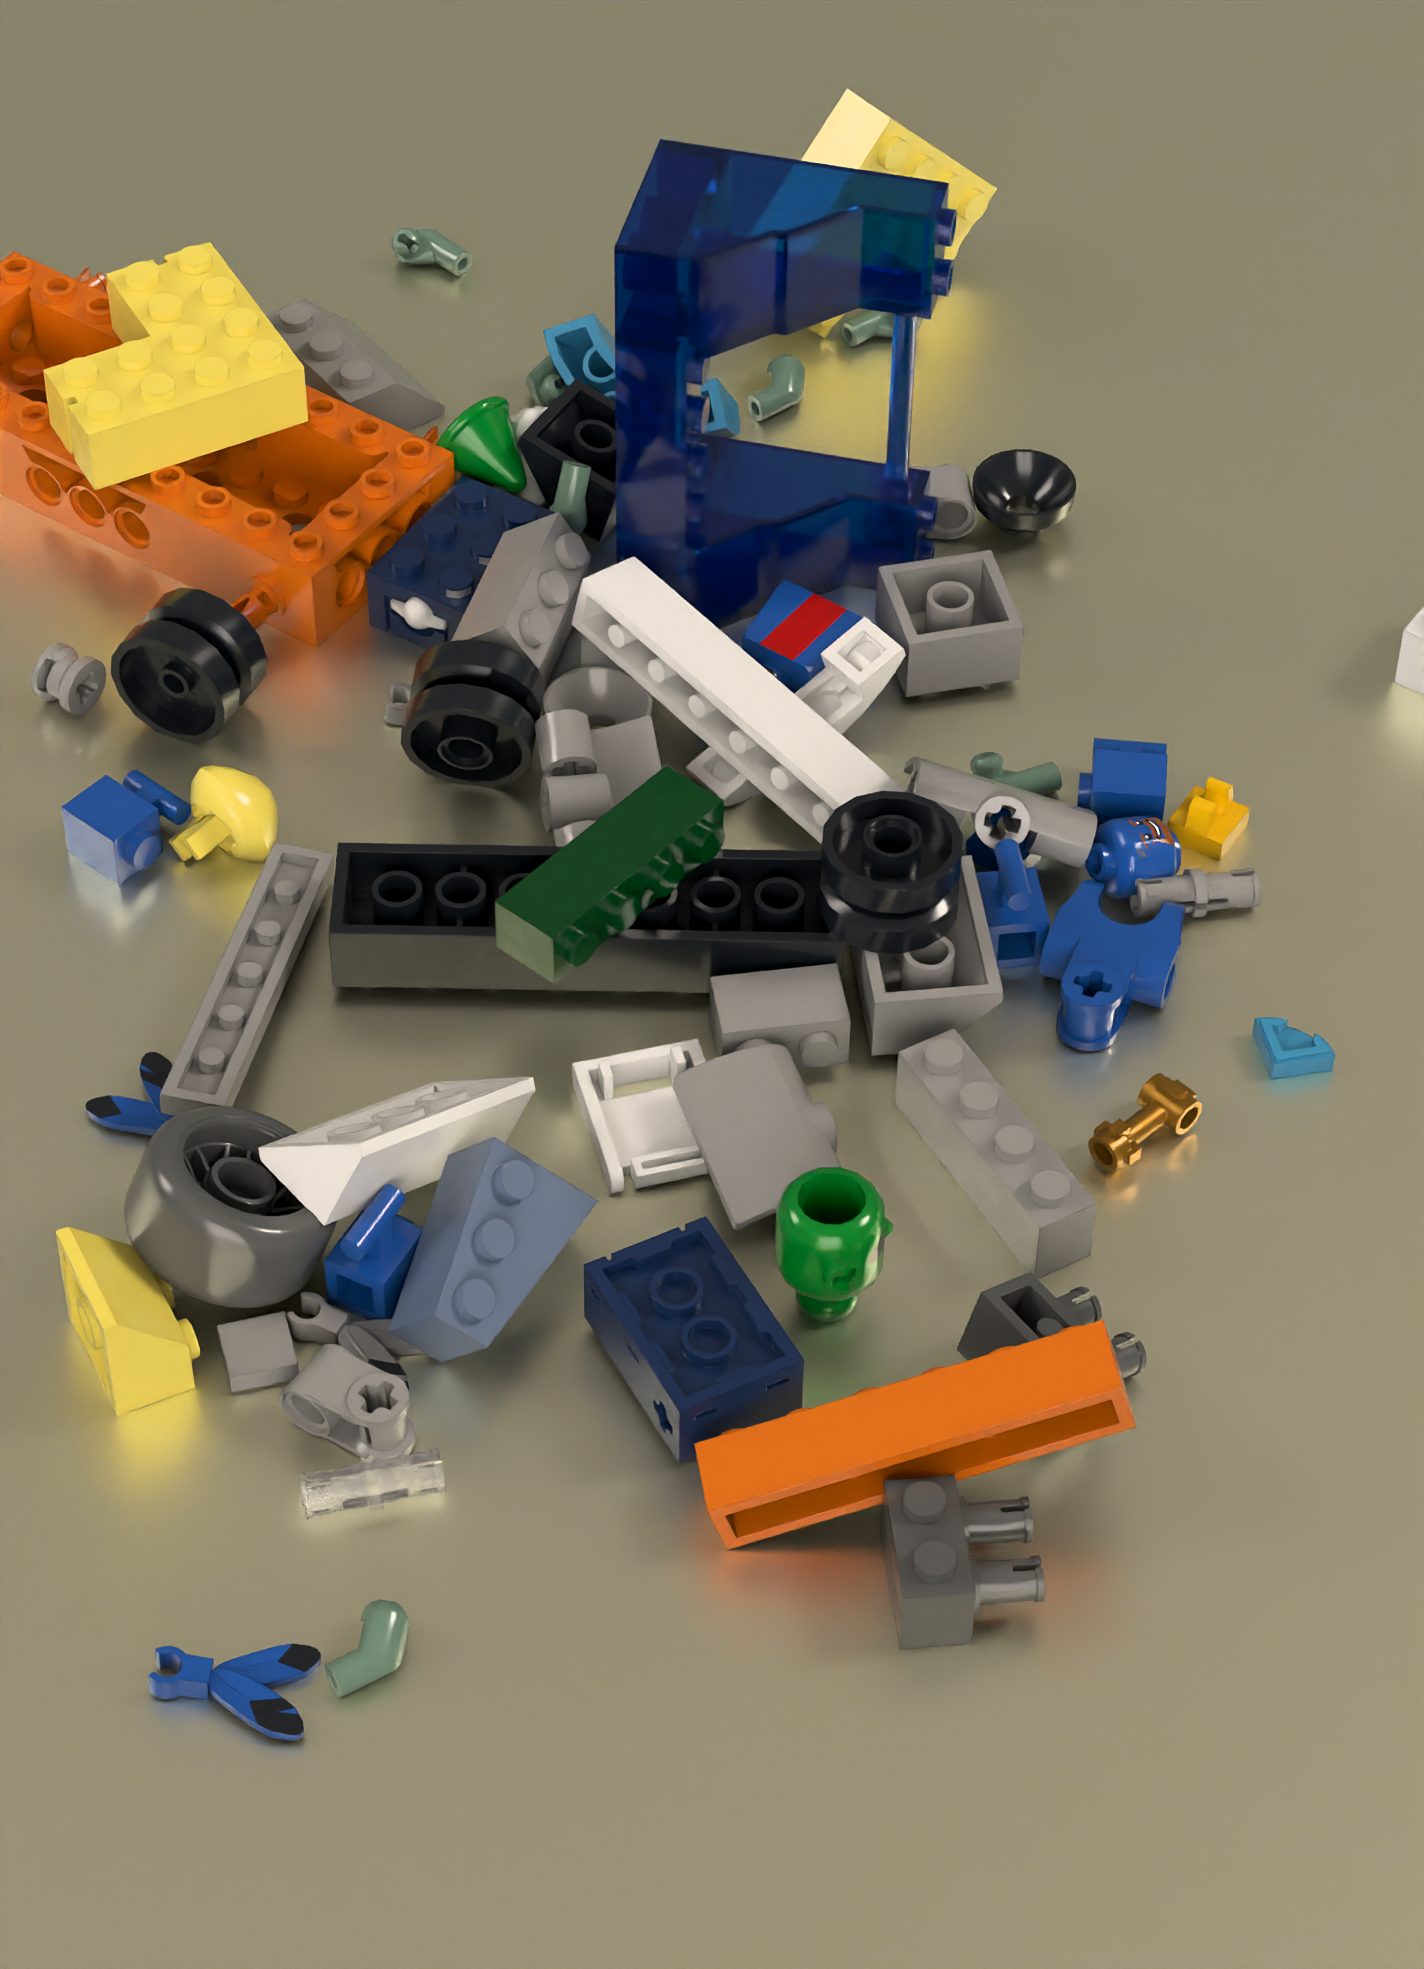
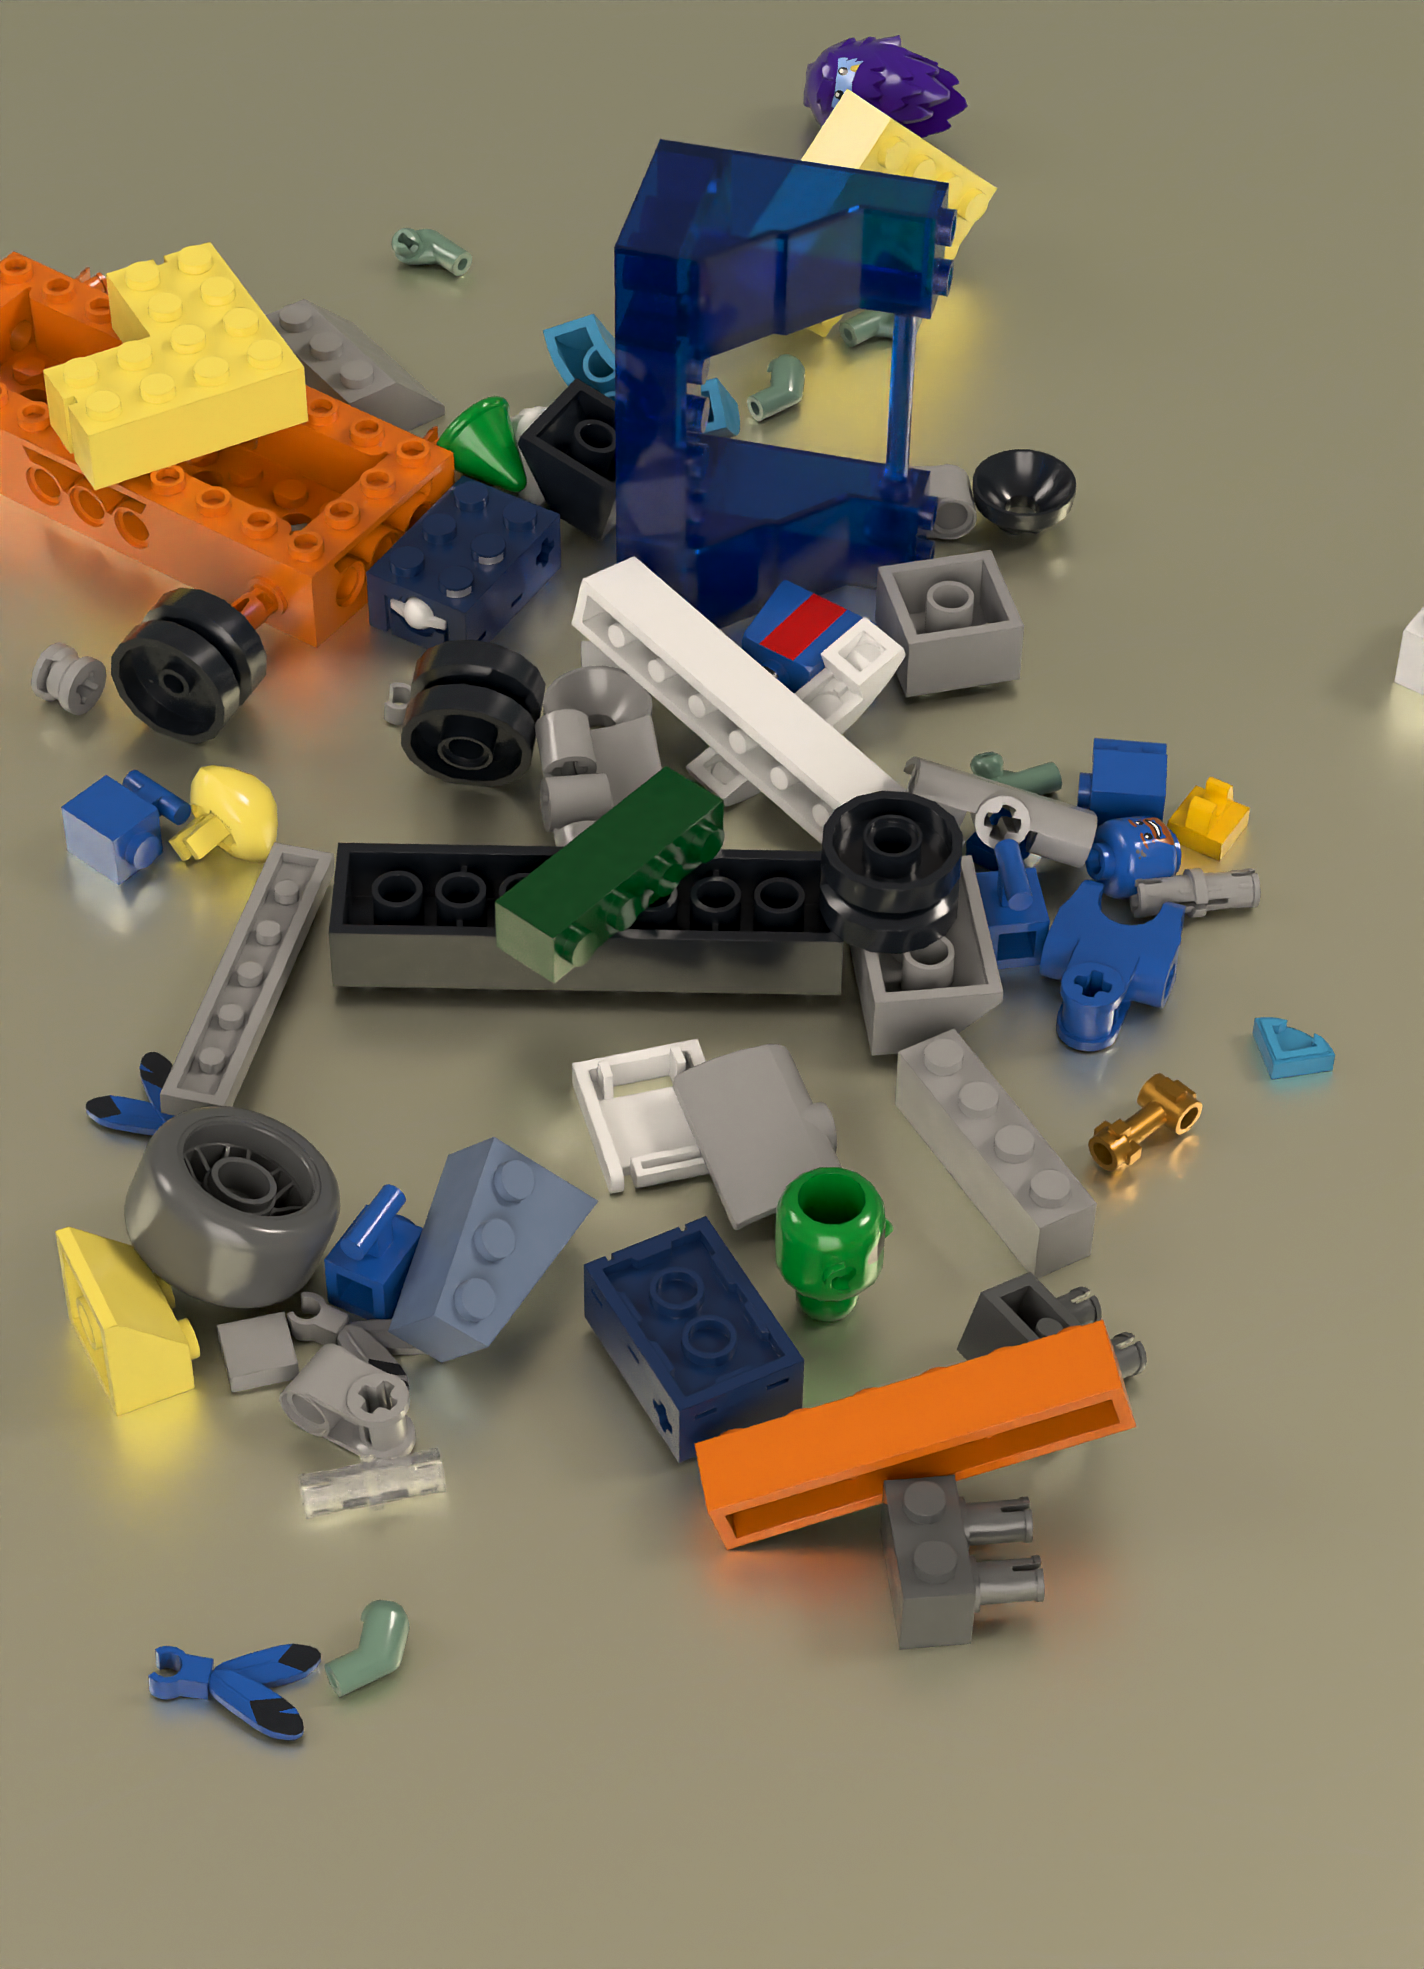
(393, 1142): white slope -> none
(529, 592): light grey slope -> none
(545, 383): sand green arm -> none
(571, 495): sand green arm -> none
(783, 1007): light grey brick -> none
(888, 78): none -> dark purple head

